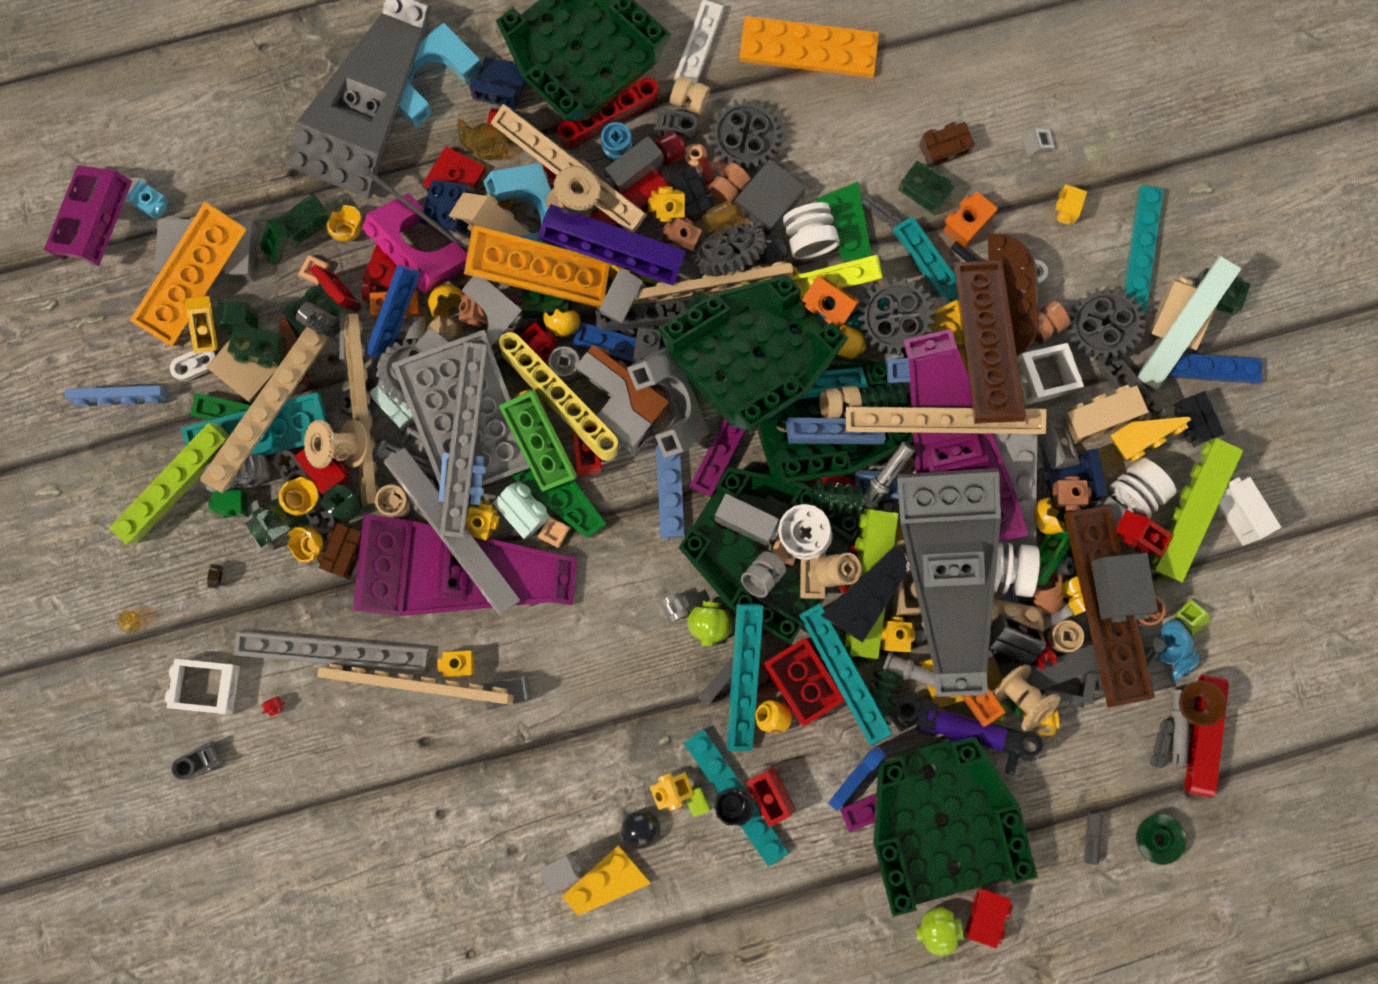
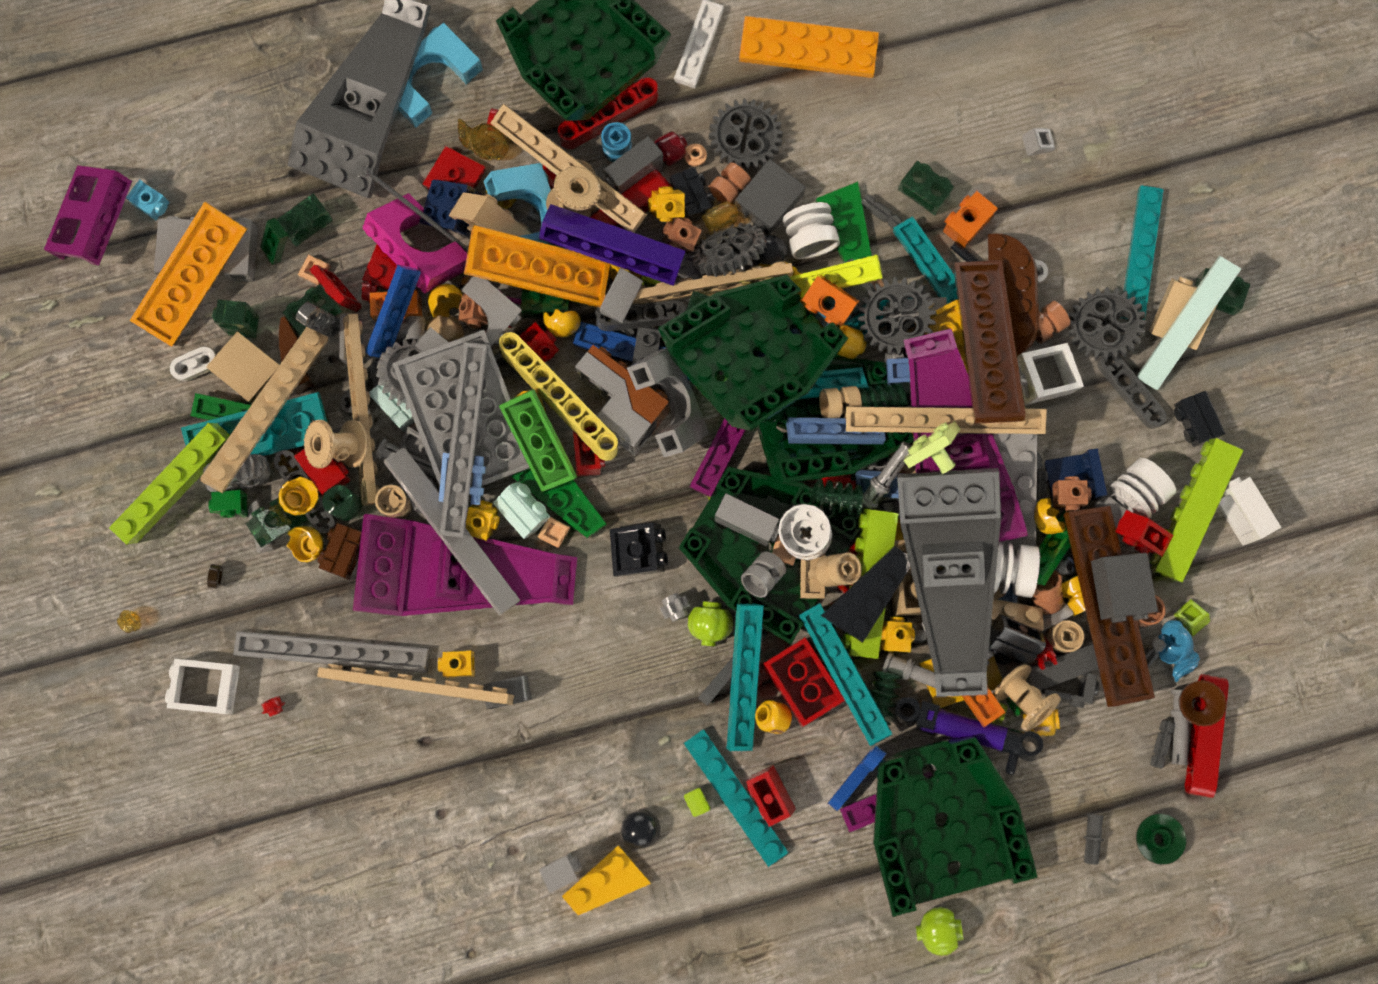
(125, 395): medium blue plate -> none
(201, 324): yellow brick -> none
(201, 761): dark grey piece -> none
(258, 342): clear green brick -> none
(345, 224): yellow hair -> none
(498, 83): dark blue bracket -> none
(563, 363): light grey wheel -> none
(638, 549): none -> black plate
(670, 495): medium blue plate -> none
(671, 791): yellow brick -> none
(674, 121): dark grey piece -> none
(690, 95): tan wheel -> none
(705, 168): clear red tile -> none
(733, 807): black hair -> none
(934, 447): none -> yellowish green plate
(946, 144): reddish brown brick -> none
(988, 918): red brick -> none
(1058, 446): light grey slope -> none
(1069, 204): yellow brick -> none
(1105, 414): tan brick -> none
(1139, 435): yellow slope -> none
(1218, 368): blue plate -> none

